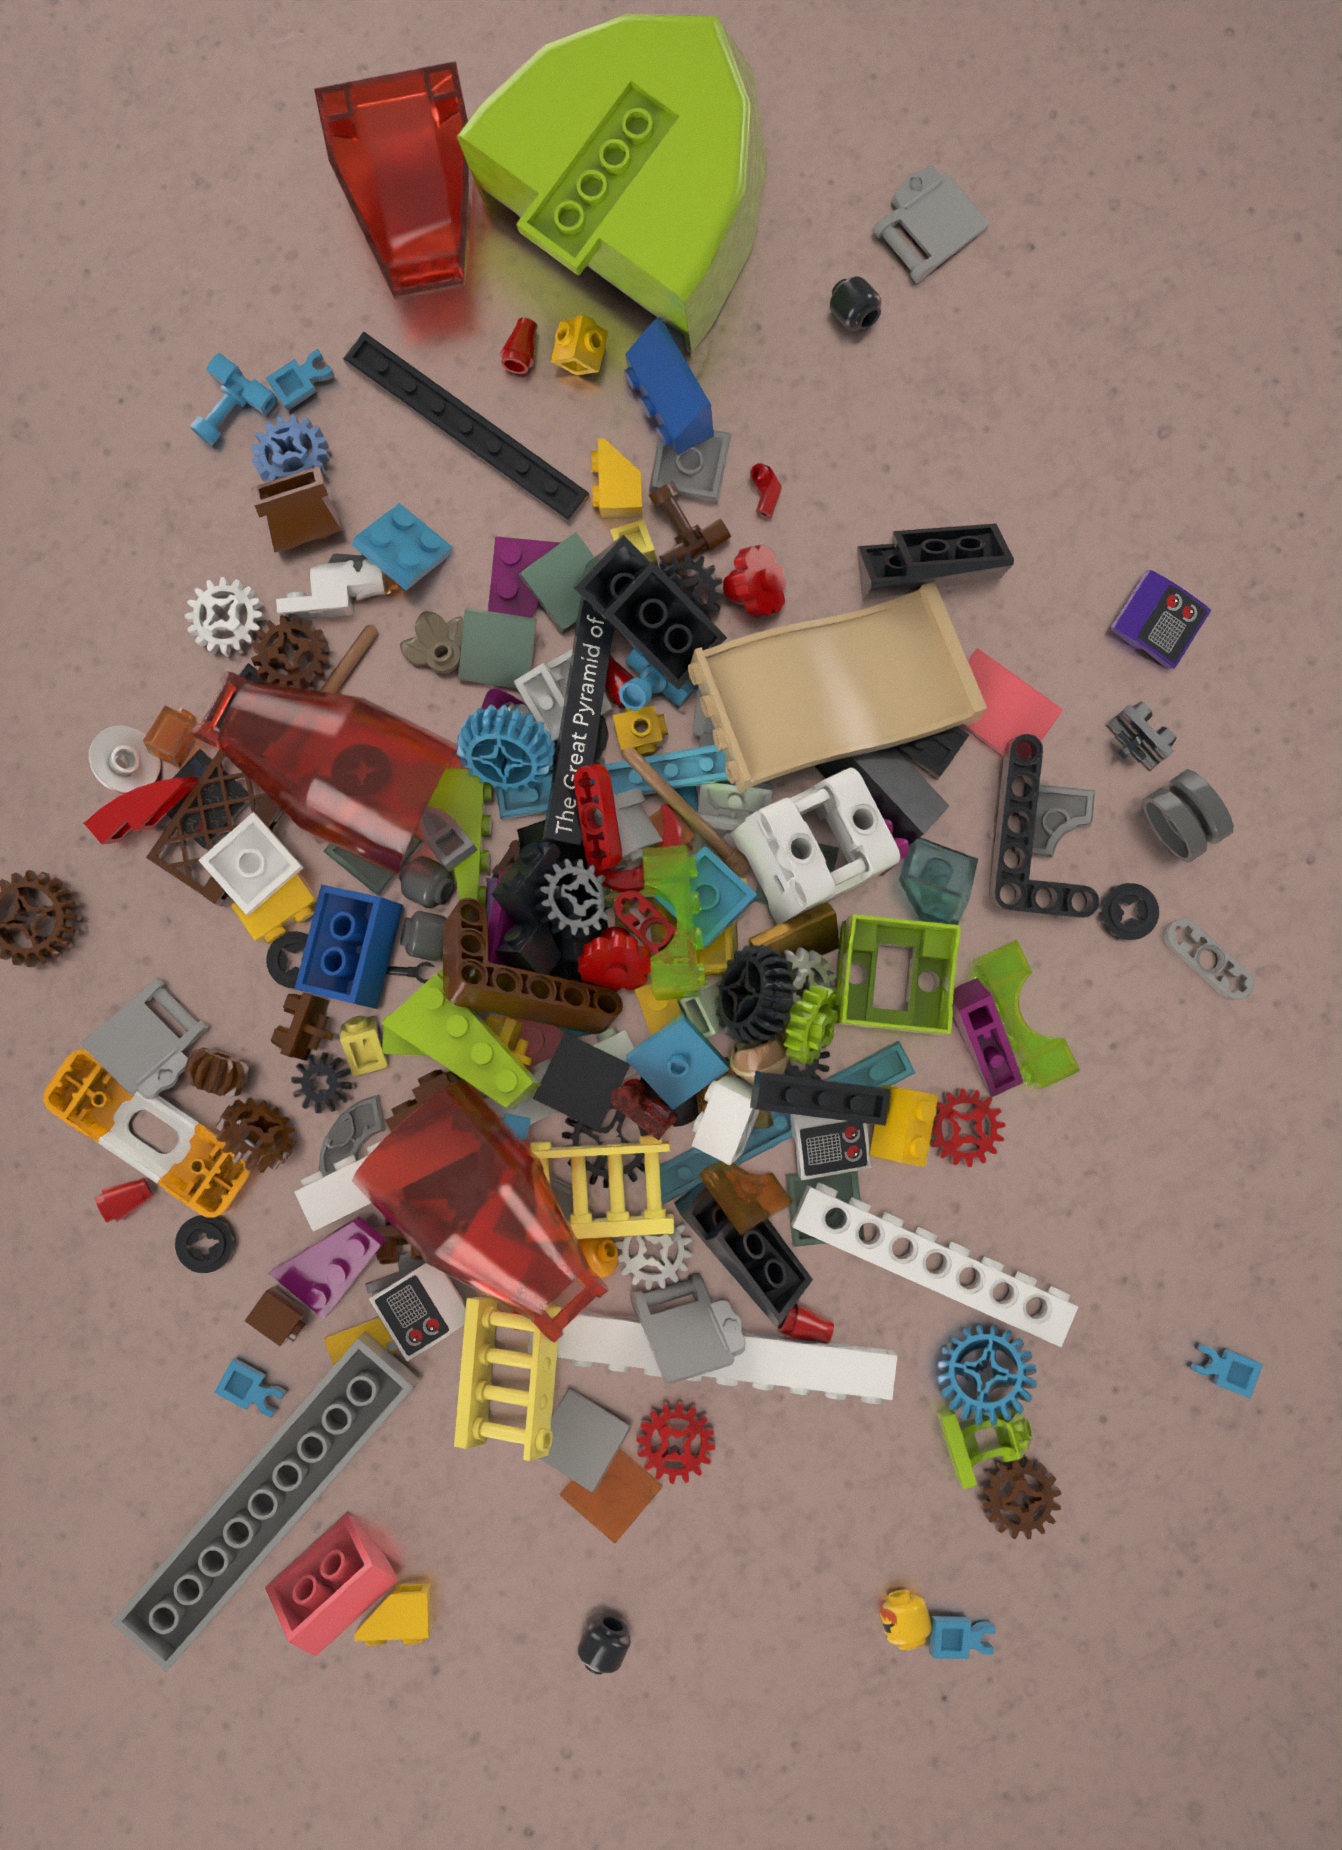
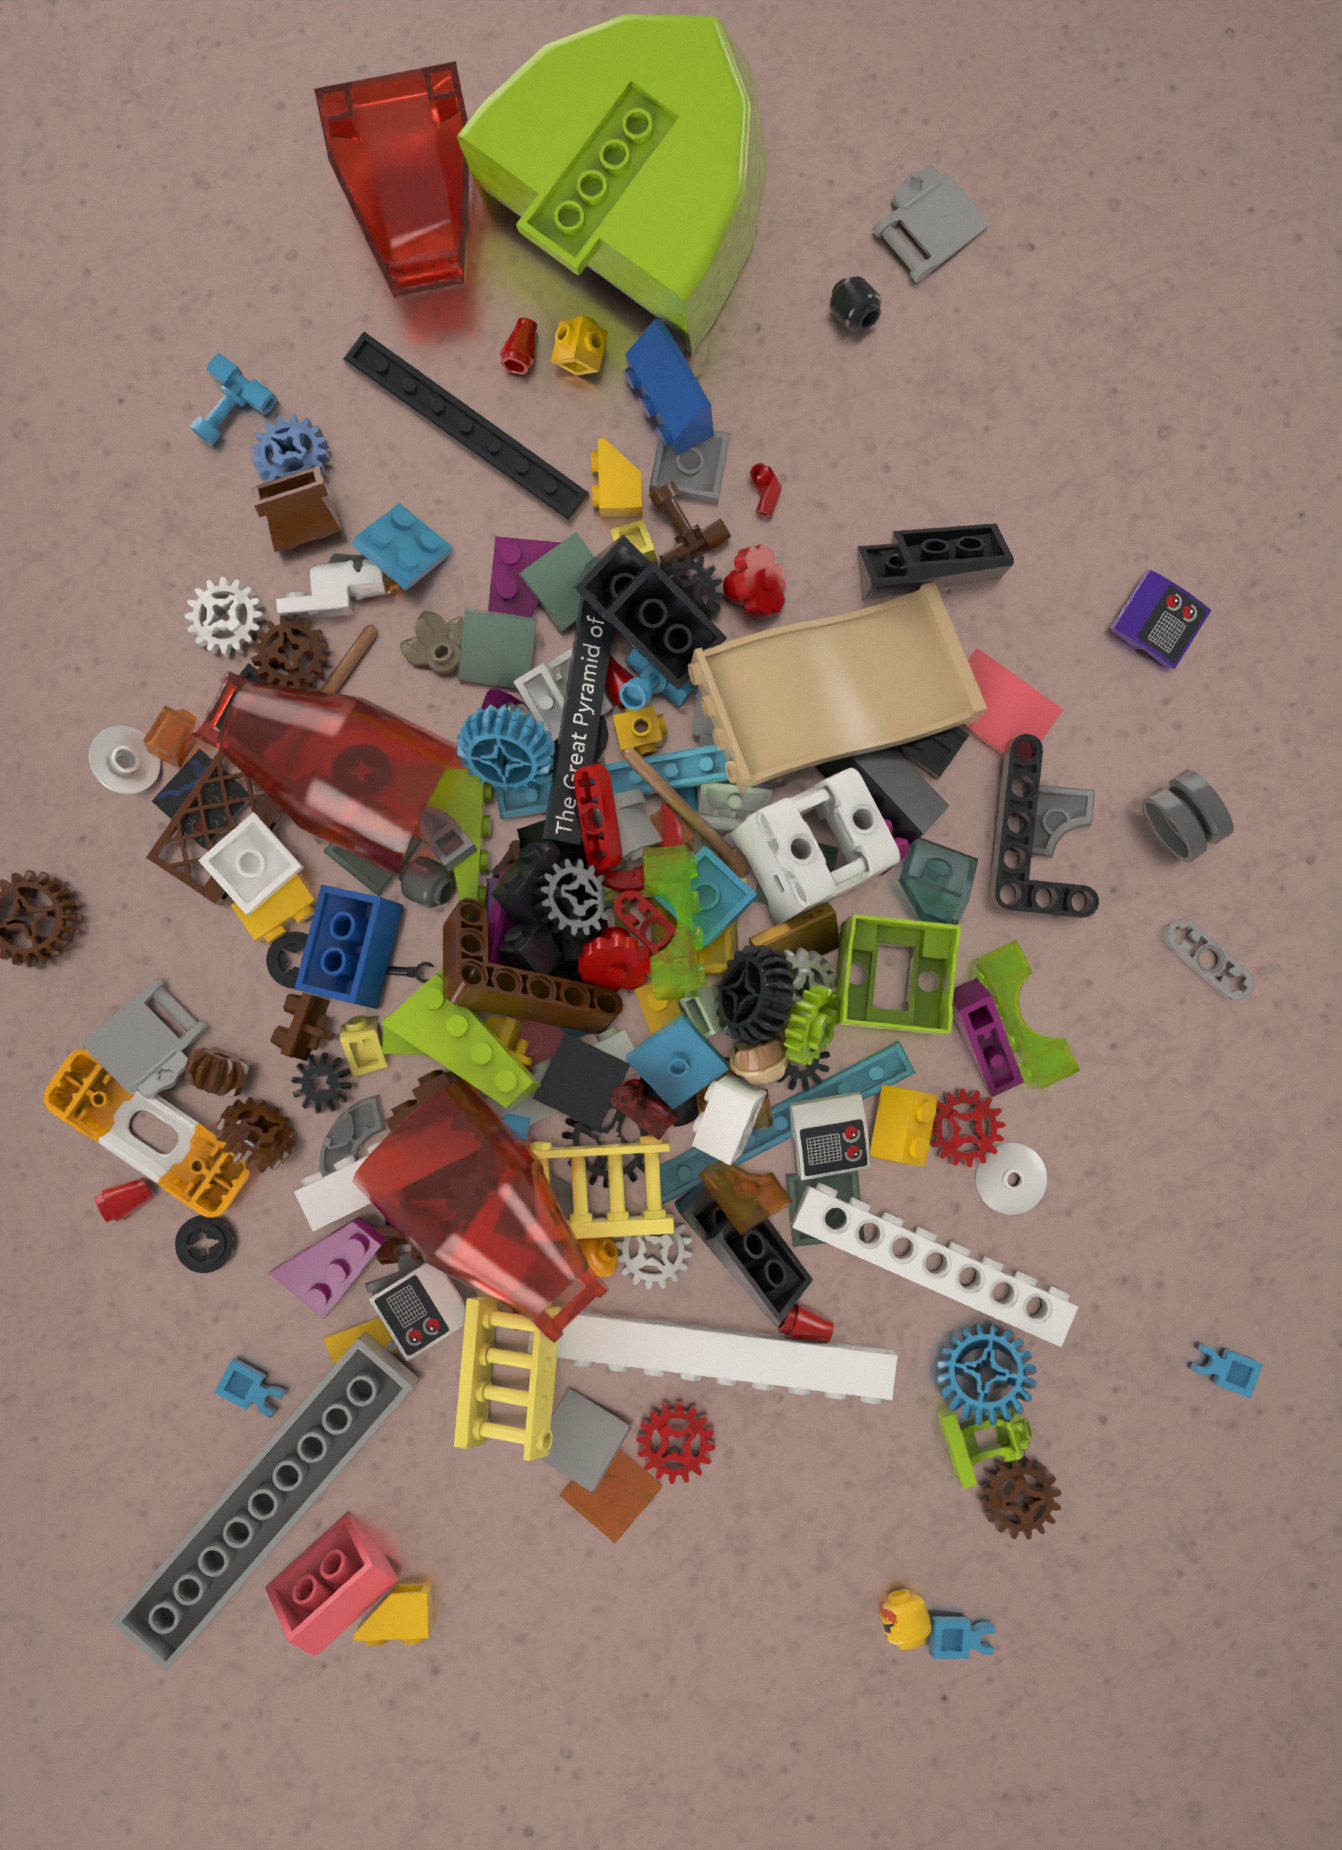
(138, 809): red slope -> none
(277, 1317): reddish brown brick -> none
(294, 382): dark azure plate -> none
(423, 935): dark grey head -> none
(604, 1644): black head -> none
(690, 1336): light grey piece -> none
(820, 1098): black plate -> none
(993, 1184): none -> white dish
(1139, 737): black hips -> none
(1146, 909): black gear -> none

